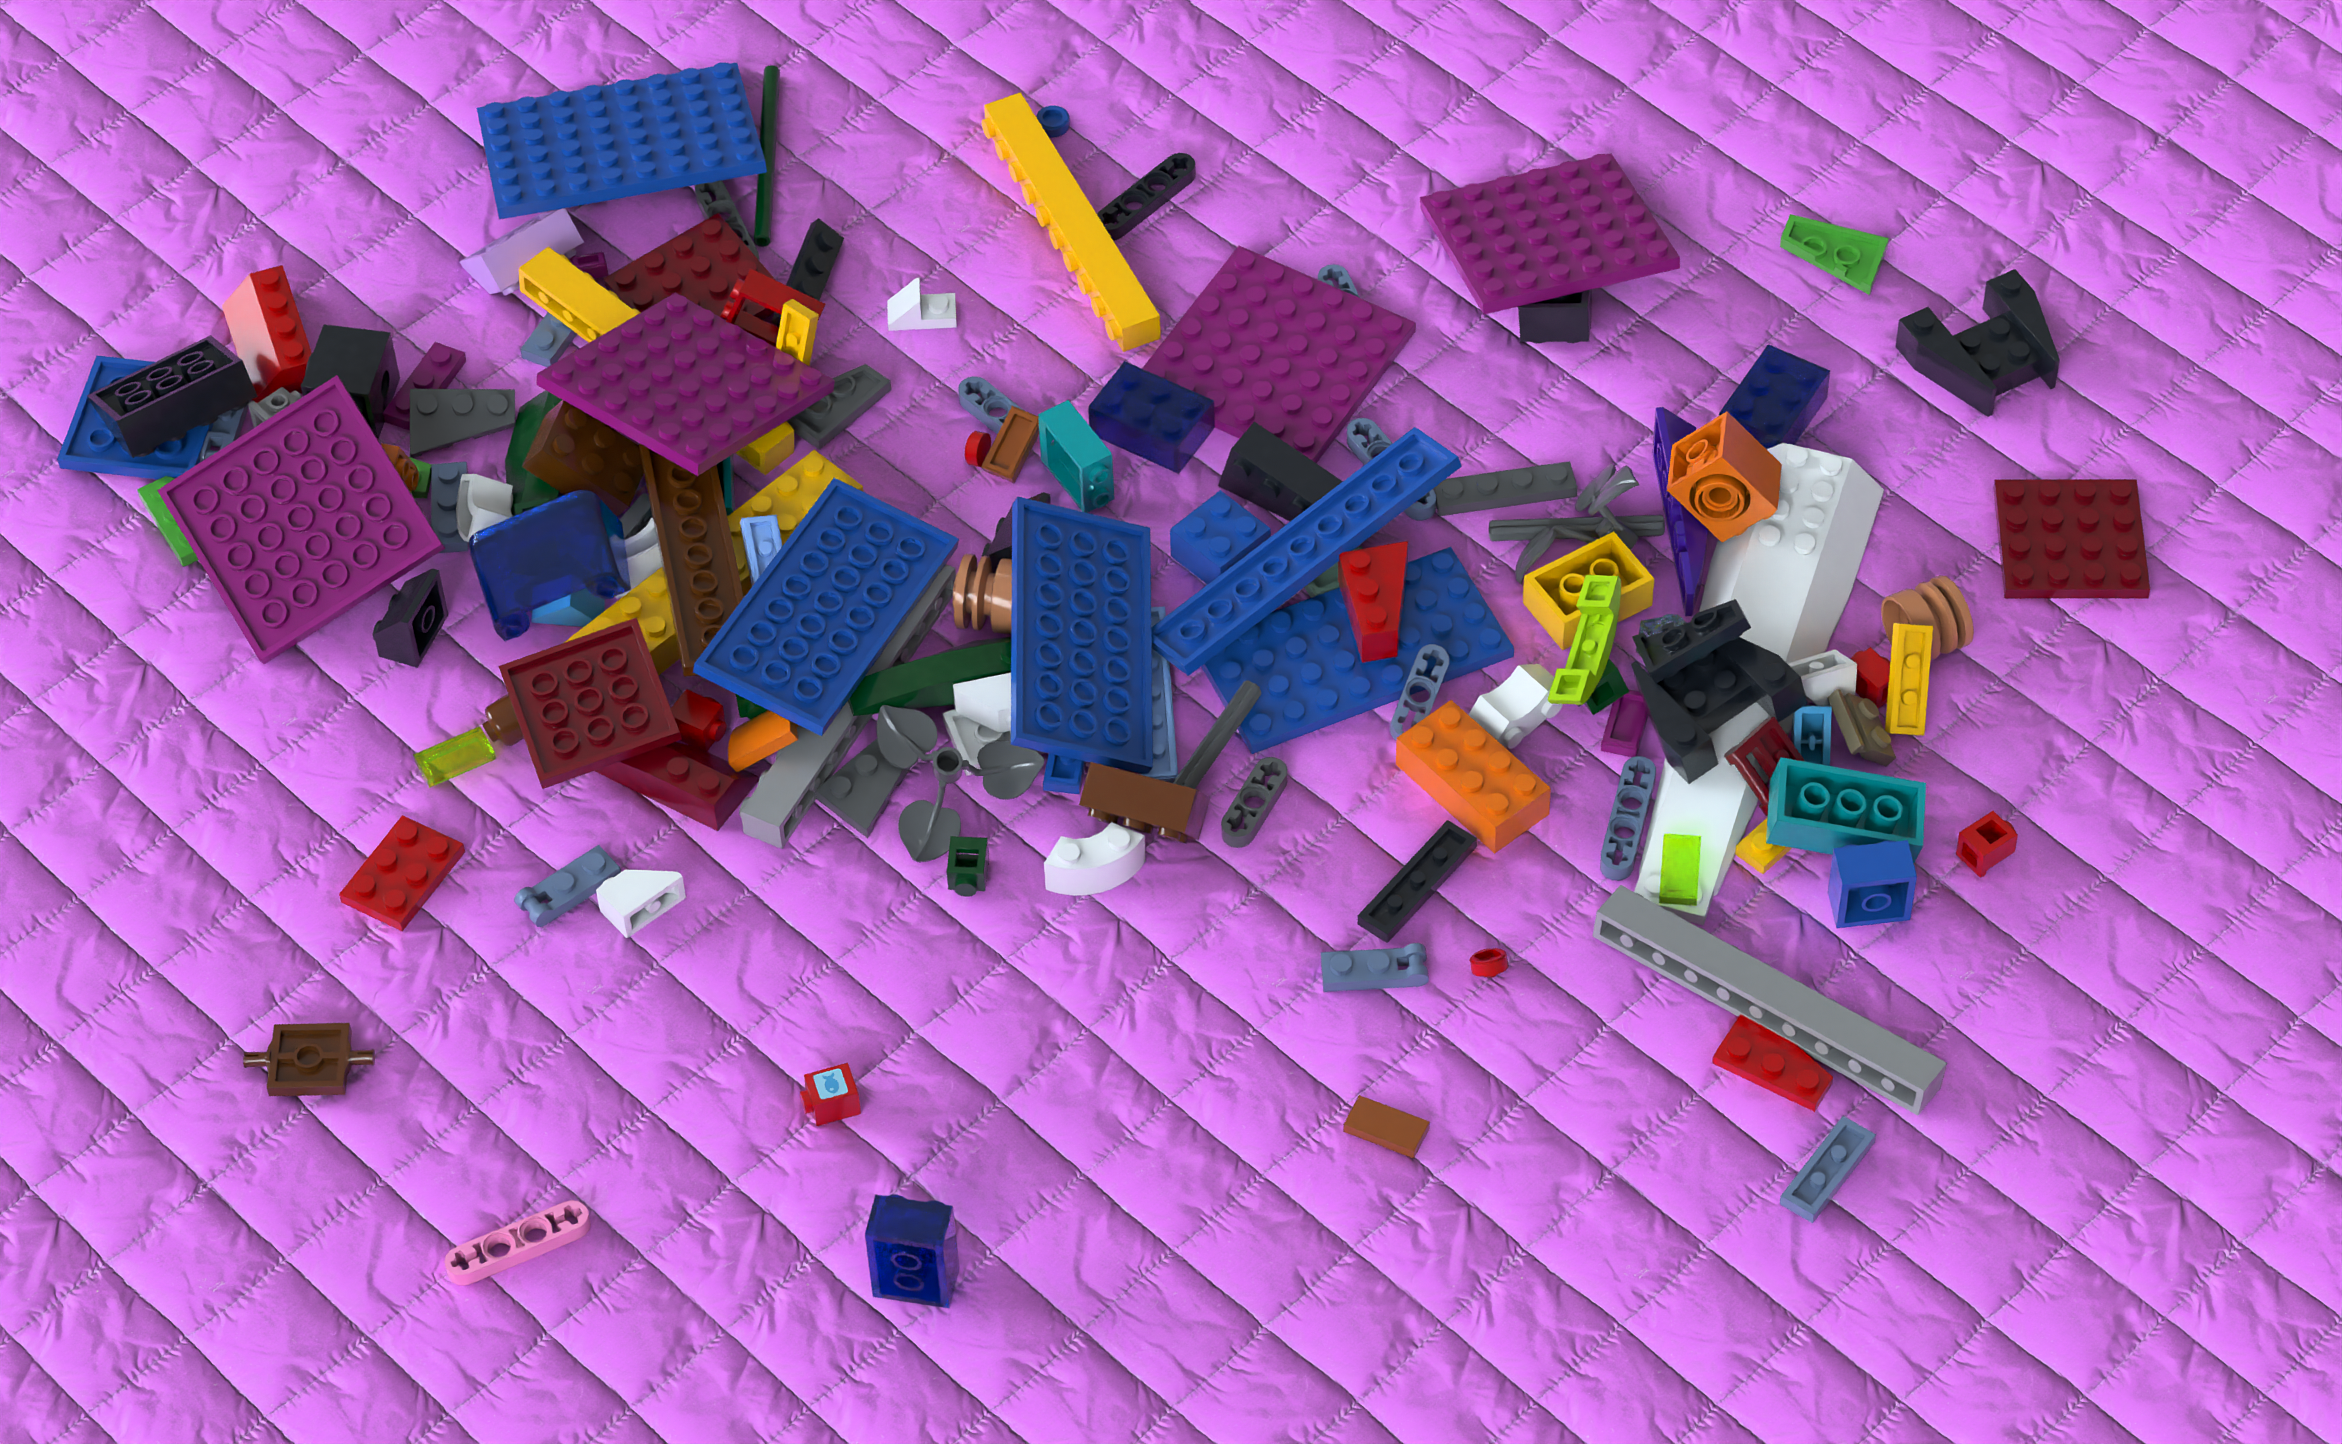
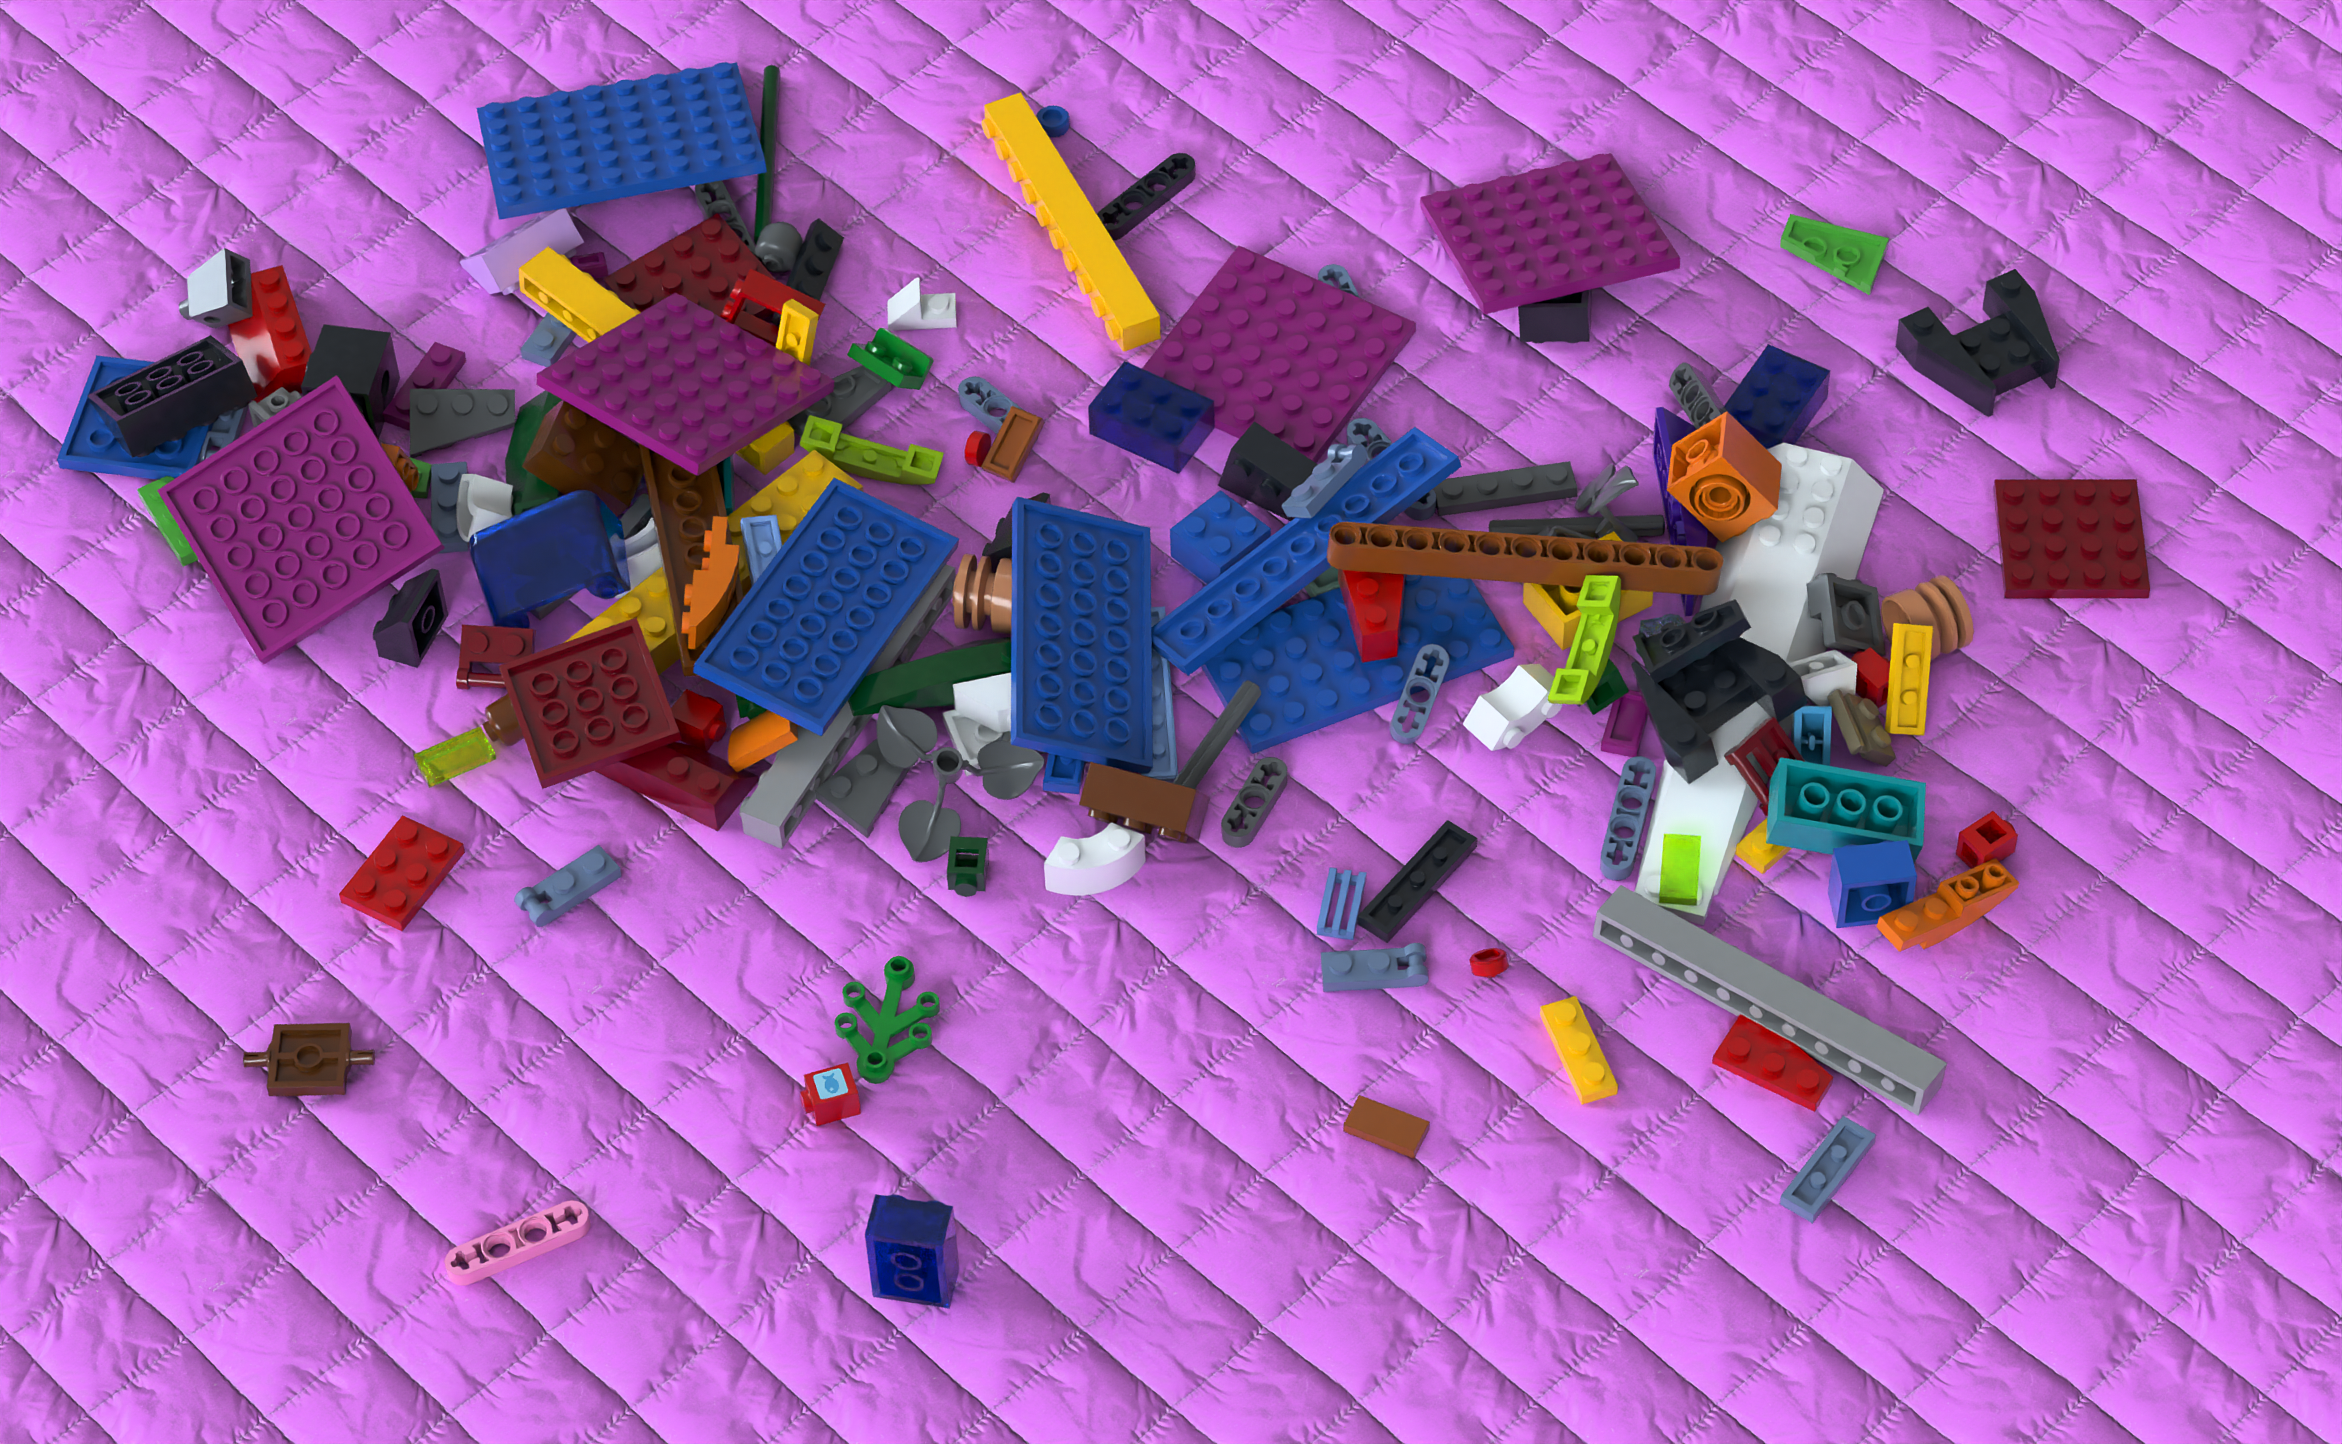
(219, 291): none -> dark grey torso
(491, 646): none -> dark red plate
(572, 610): dark azure slope -> none
(639, 897): white slope -> none
(711, 586): none -> orange slope
(778, 247): none -> dark grey head
(869, 458): none -> lime slope
(887, 1023): none -> green plant
(893, 359): none -> green bracket
(1076, 456): teal window -> none
(1325, 480): none -> sand blue plate
(1345, 880): none -> medium blue tile
(1473, 776): orange brick -> none
(1522, 557): none -> dark orange beam
(1578, 1050): none -> yellow plate
(1695, 395): none -> dark grey beam
(1847, 613): none -> dark grey plate
(1950, 909): none -> orange slope

